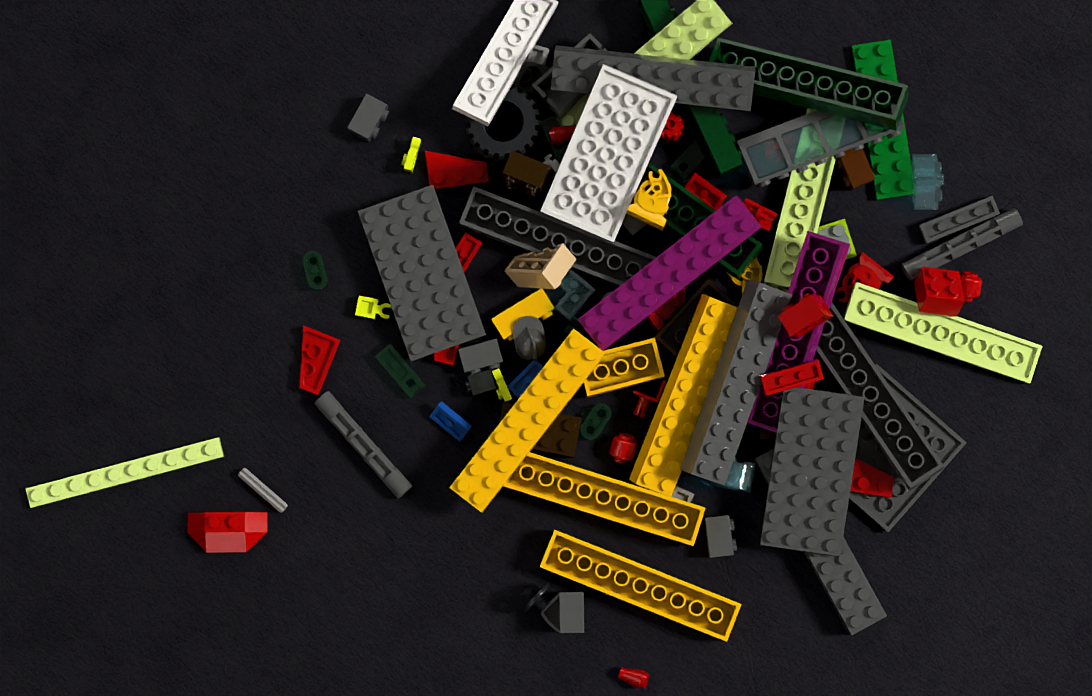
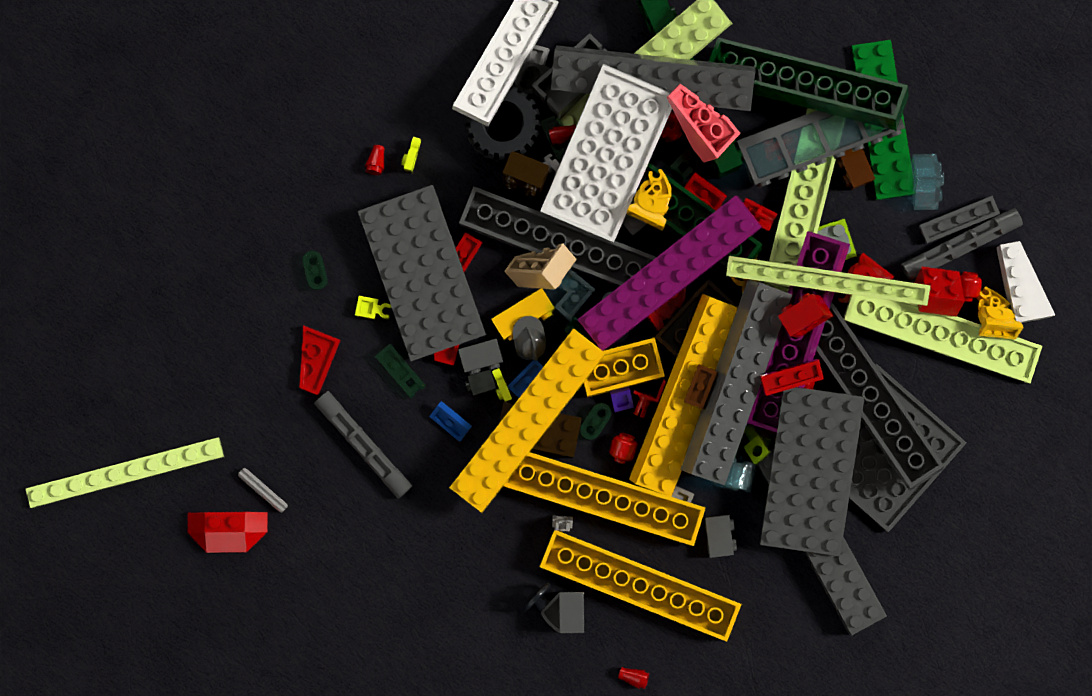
(368, 118): dark grey brick -> none
(375, 162): none -> red cone
(454, 171): red wing -> none
(562, 523): none -> light grey plate
(621, 399): none -> dark purple plate
(700, 386): none -> reddish brown plate
(704, 128): none -> coral wedge
(757, 444): none -> lime bracket
(828, 280): none -> yellowish green plate
(871, 480): red wing -> none
(996, 317): none -> yellow piece
(1022, 285): none -> white wedge

